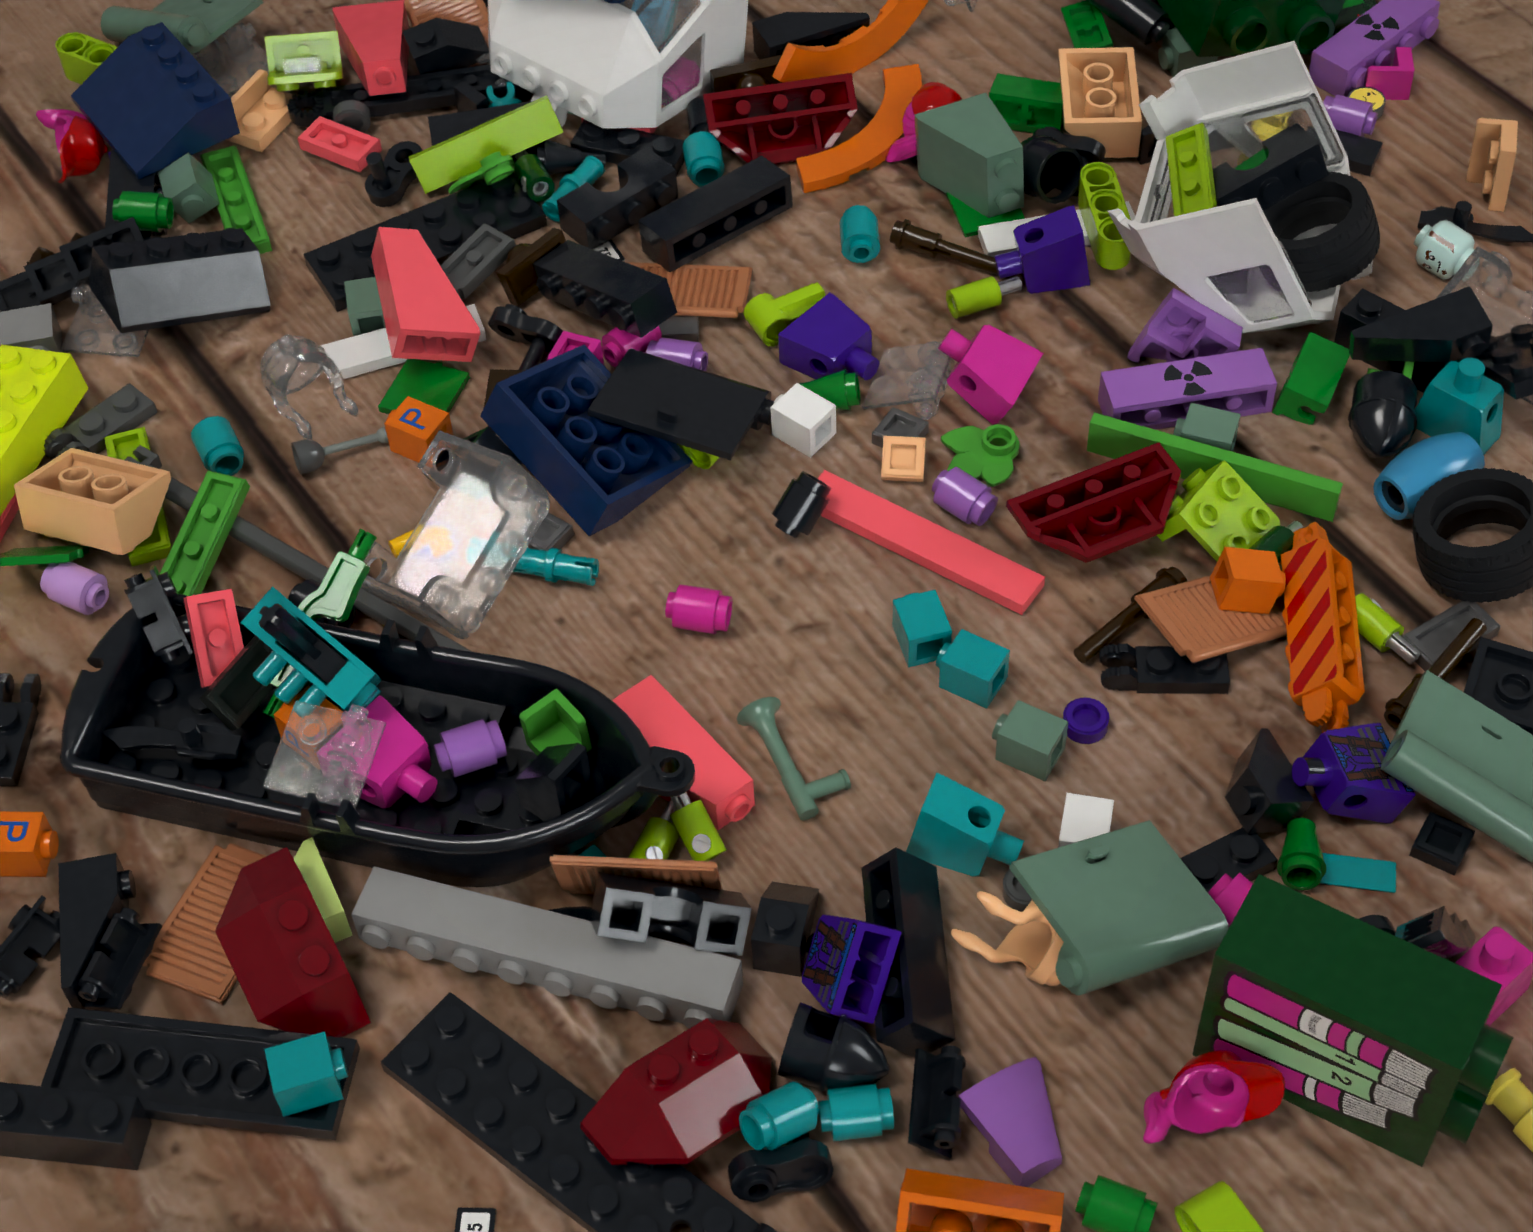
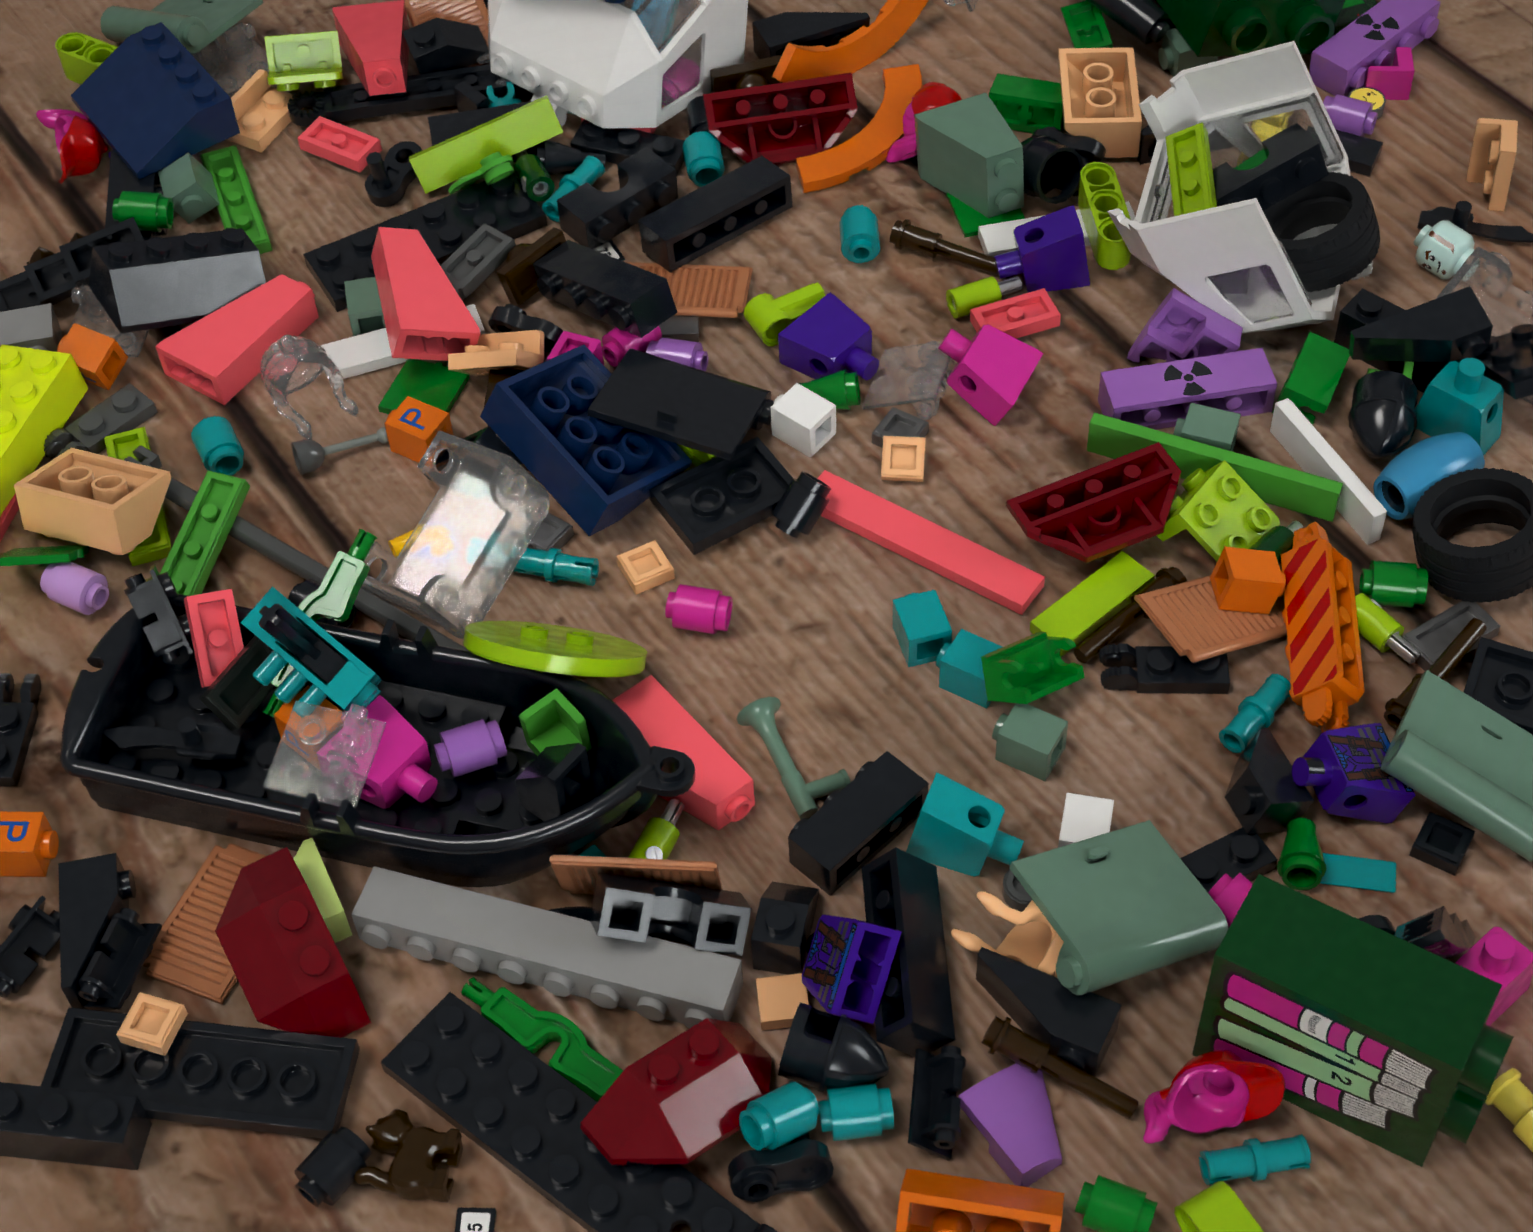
(95, 354): none -> orange brick
(152, 1023): none -> light nougat tile
(227, 346): none -> coral slope
(302, 64): clear tile -> none
(306, 1073): teal brick -> none
(331, 1167): none -> black brick
(353, 115): dark grey tile -> none
(417, 1157): none -> dark brown animal
(500, 351): none -> light nougat bracket
(537, 1028): none -> green piece
(554, 648): none -> lime plate
(645, 567): none -> light nougat tile
(696, 829): lime piece -> none
(722, 495): none -> black plate
(779, 1000): none -> light nougat tile
(857, 822): none -> black brick
(964, 496): medium lavender brick -> none
(983, 452): bright green plate -> none
(1018, 314): none -> coral plate
(1029, 669): none -> green hinge
(1035, 1055): none -> dark brown pin
(1072, 1024): none -> black slope
(1086, 720): dark purple tile -> none
(1093, 600): none -> lime tile
(1254, 1159): none -> teal pin
(1255, 713): none -> teal pin
(1318, 458): none -> white tile
(1394, 583): none -> green brick

